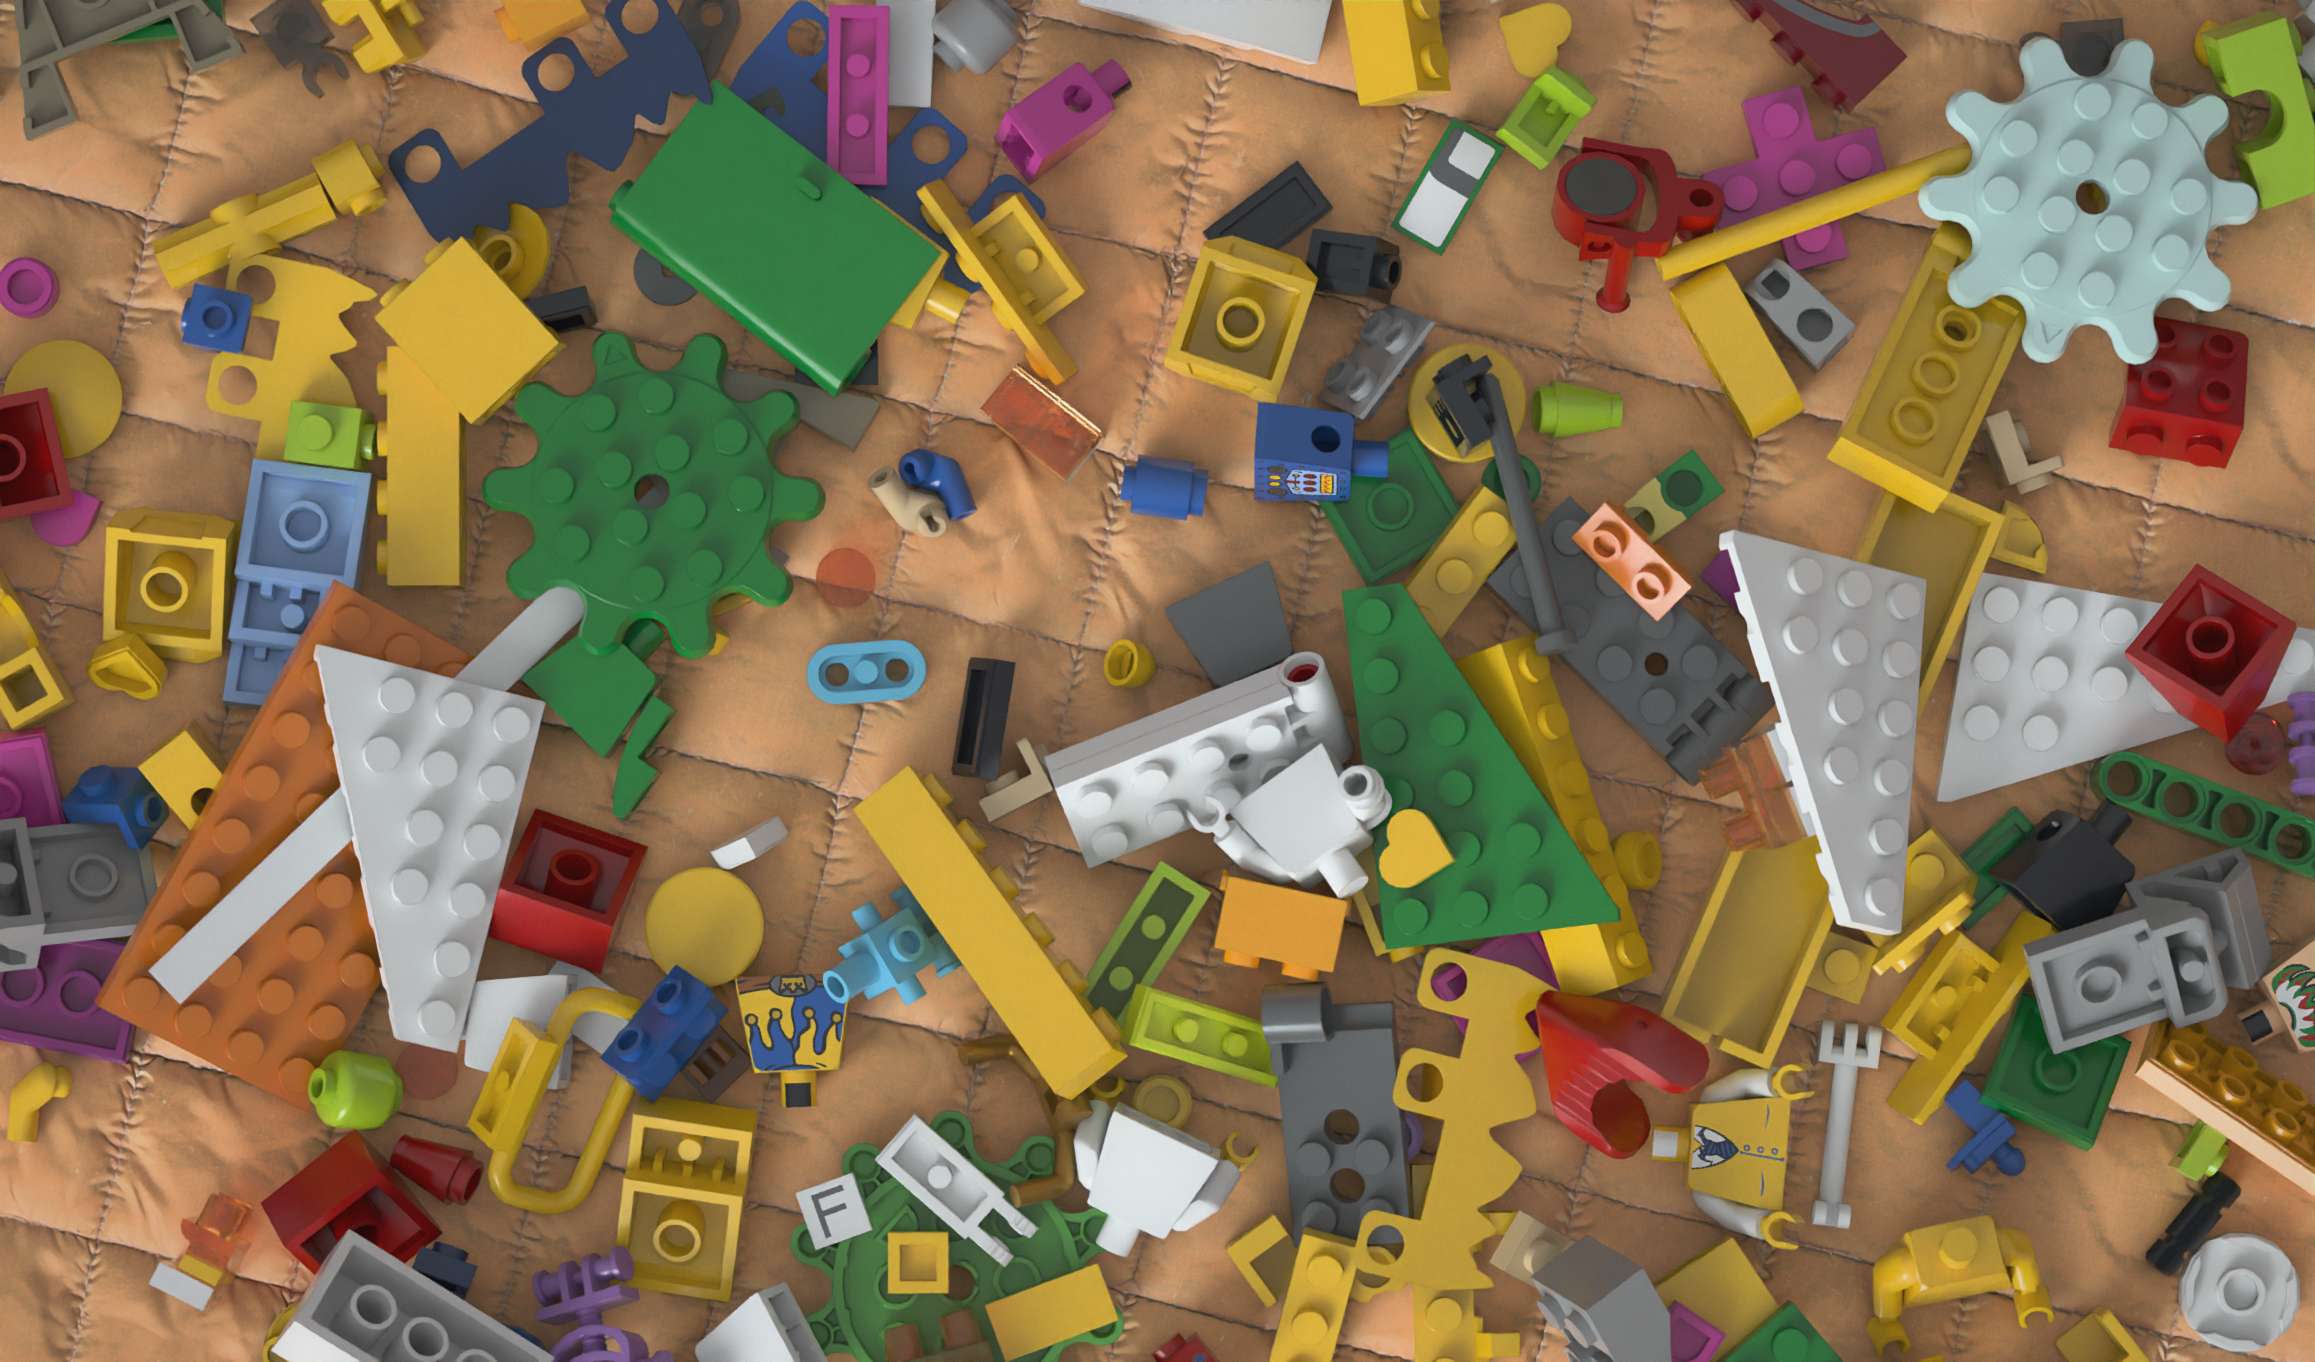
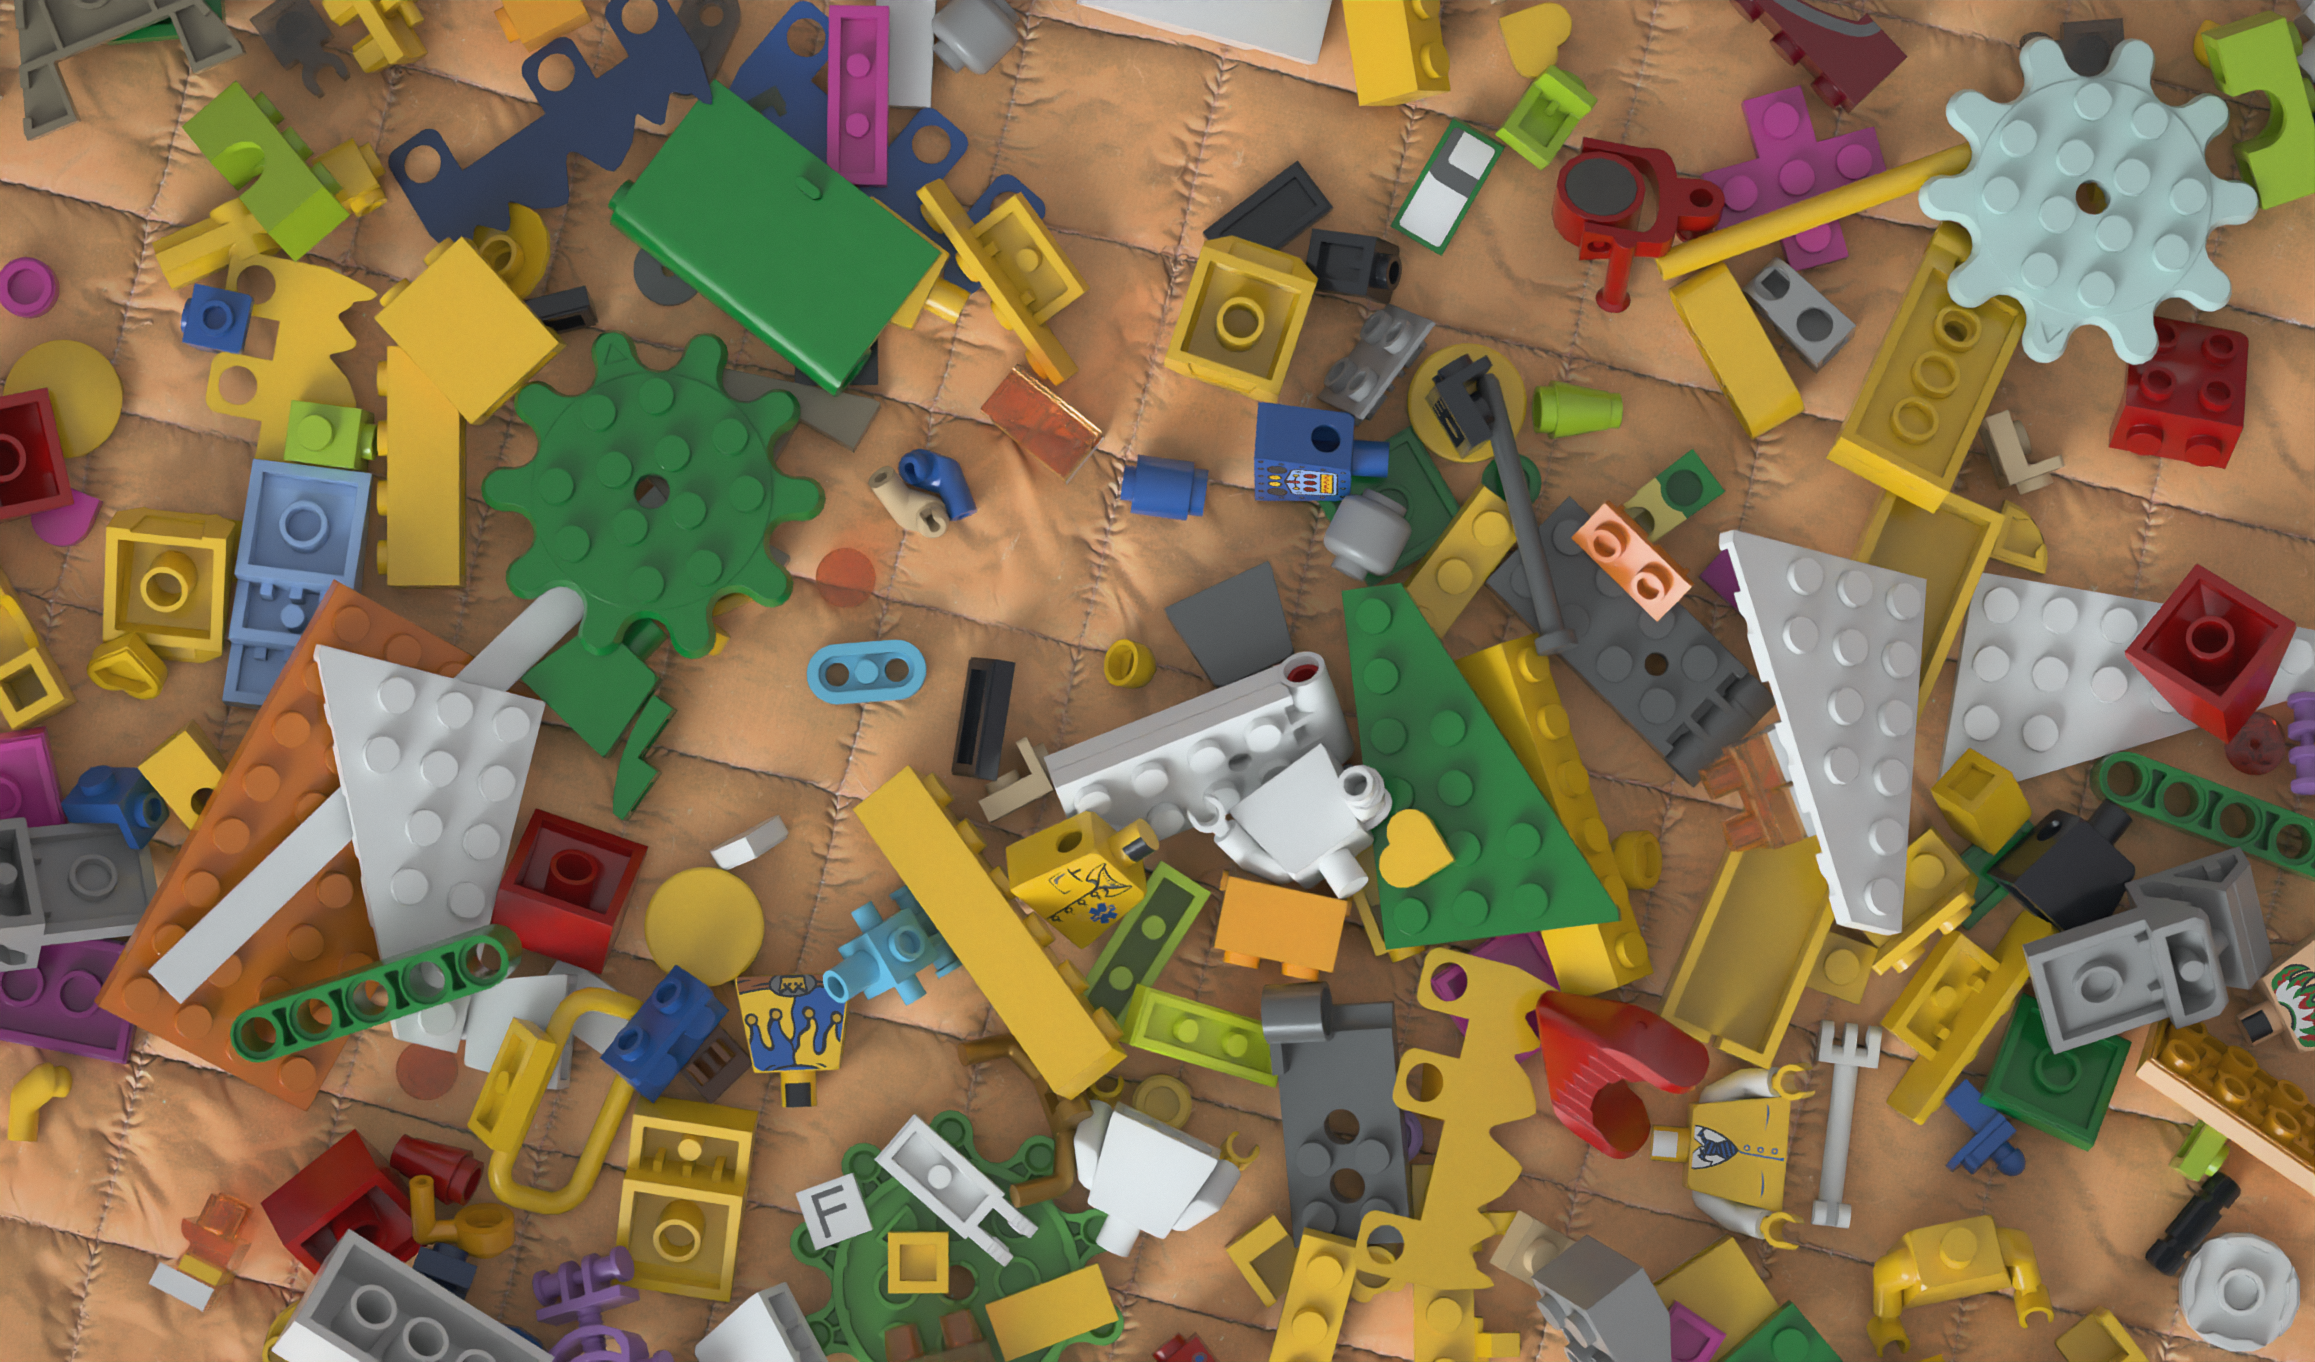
(289, 197): none -> lime arch
(353, 1009): none -> green beam
(355, 1090): lime head -> none
(478, 1229): none -> light orange plate
(1045, 131): dark pink torso -> none
(1082, 873): none -> yellow torso
(1367, 535): none -> light grey head
(1981, 801): none -> yellow panel

